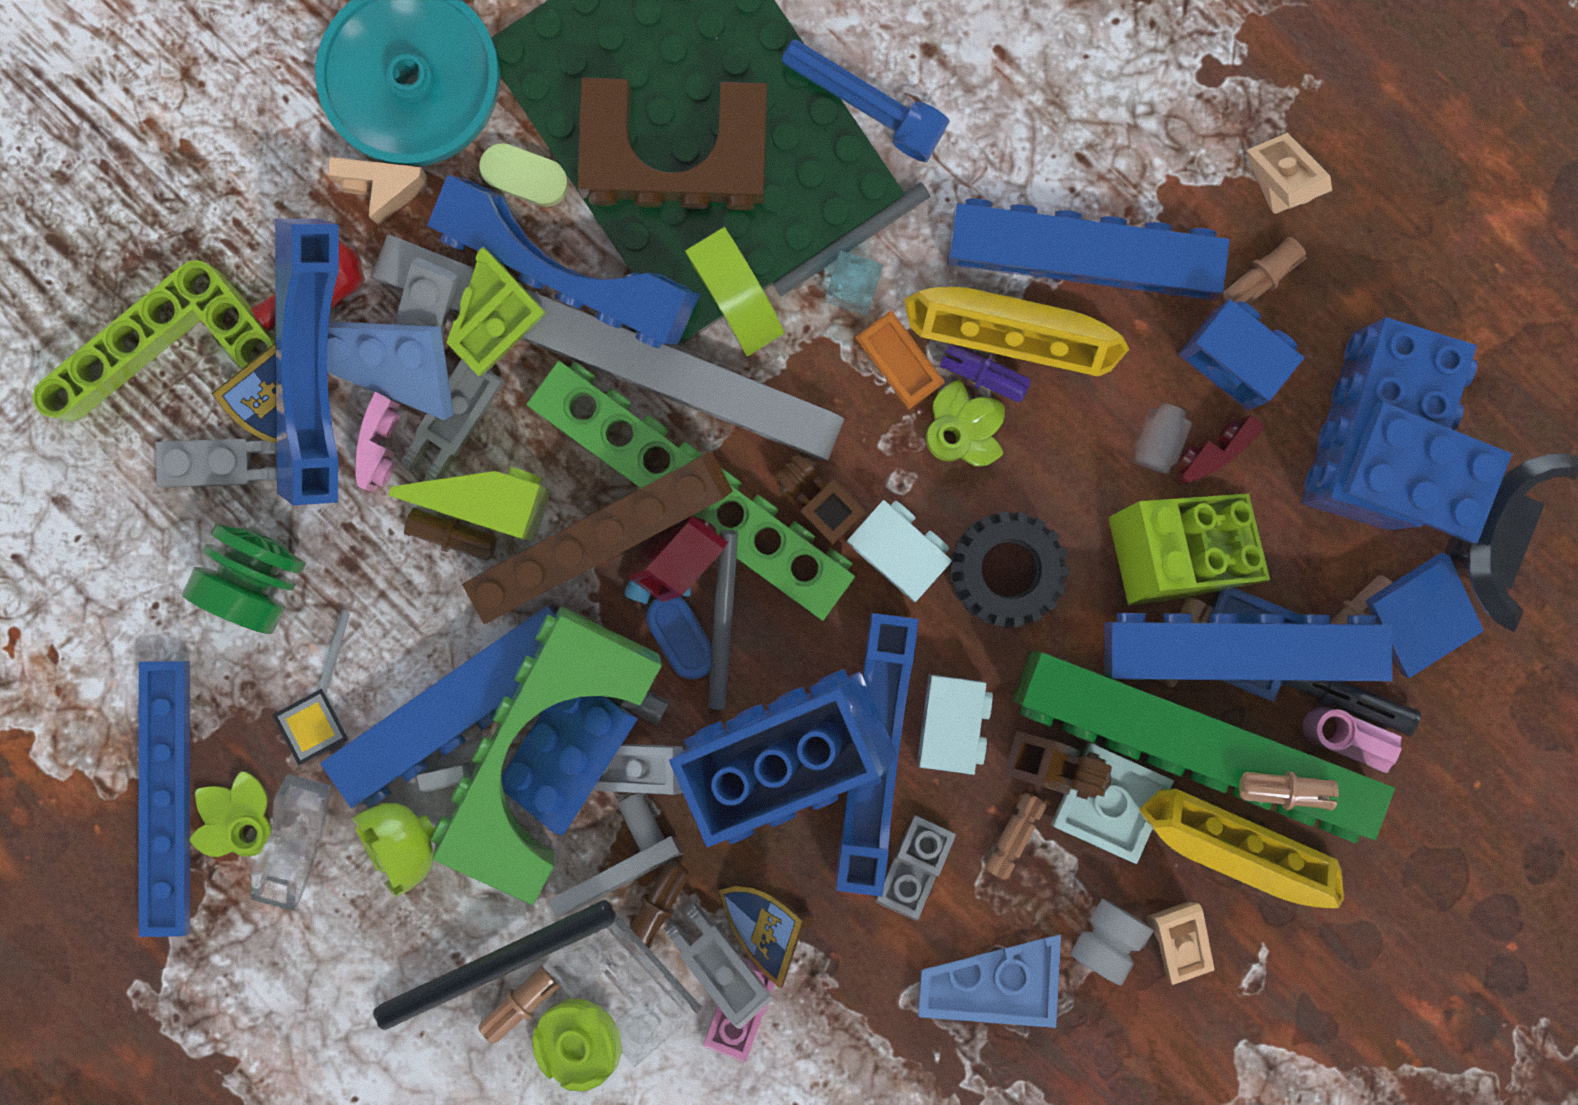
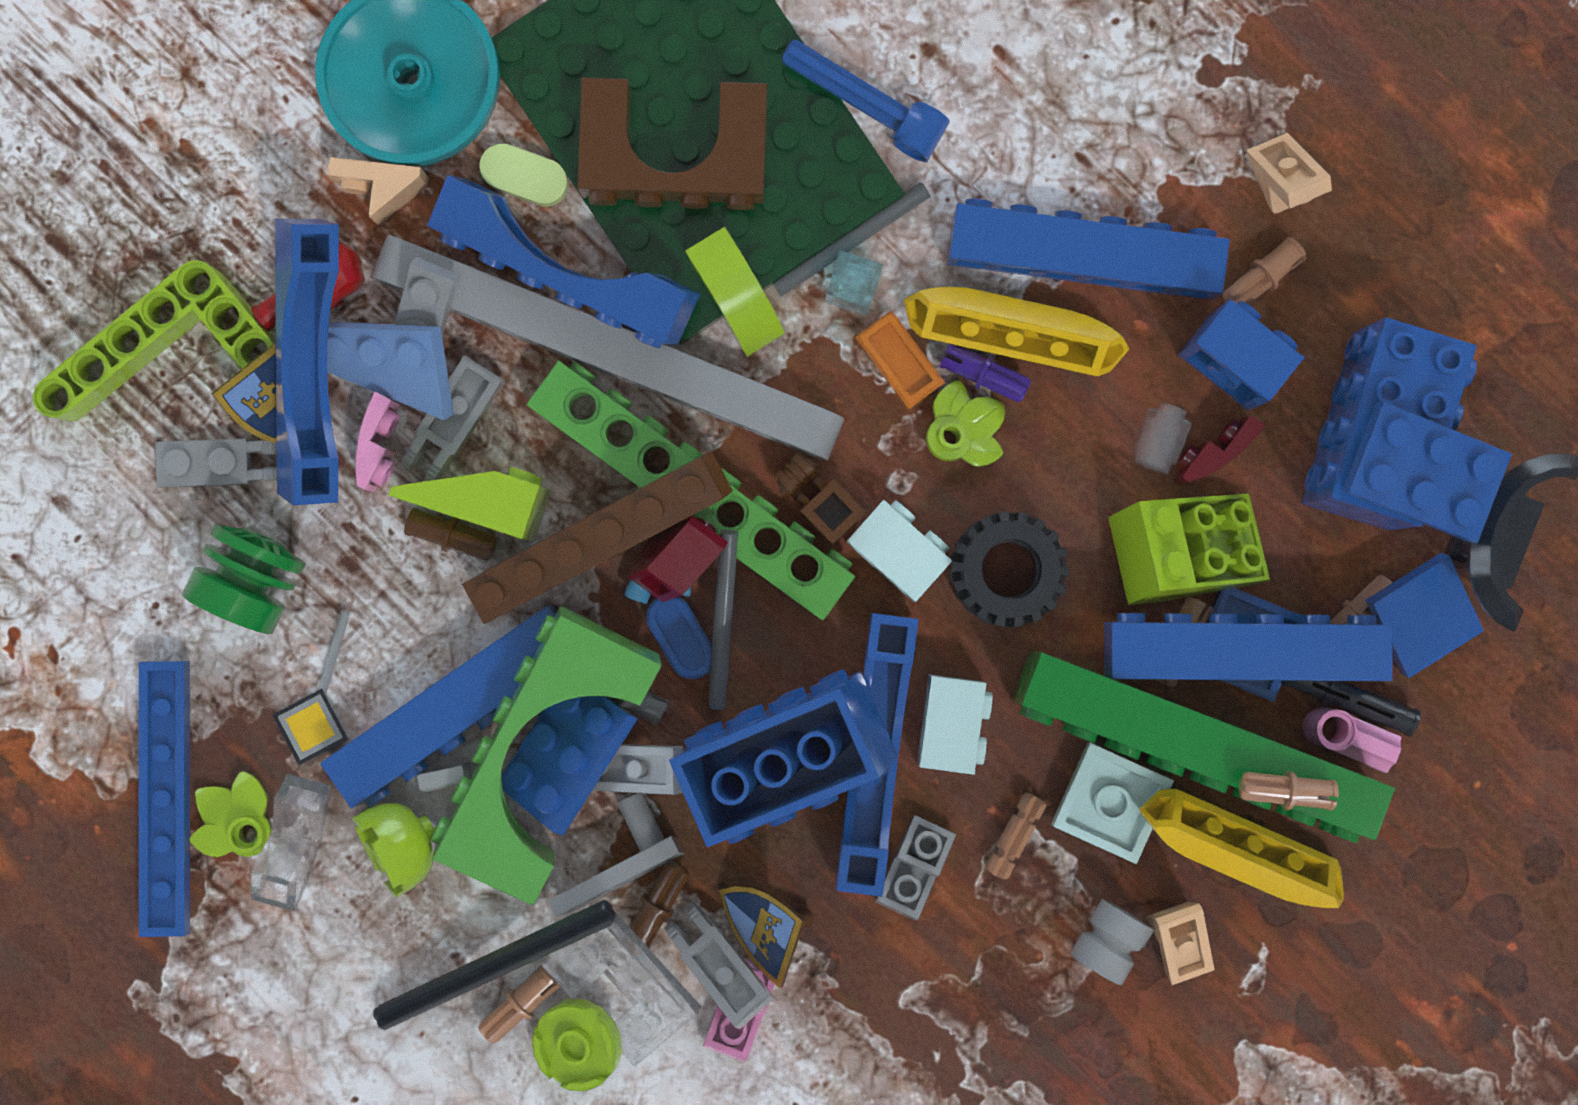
(491, 315): lime wing -> none
(996, 987): medium blue wing -> none
(1057, 767): reddish brown brick -> none

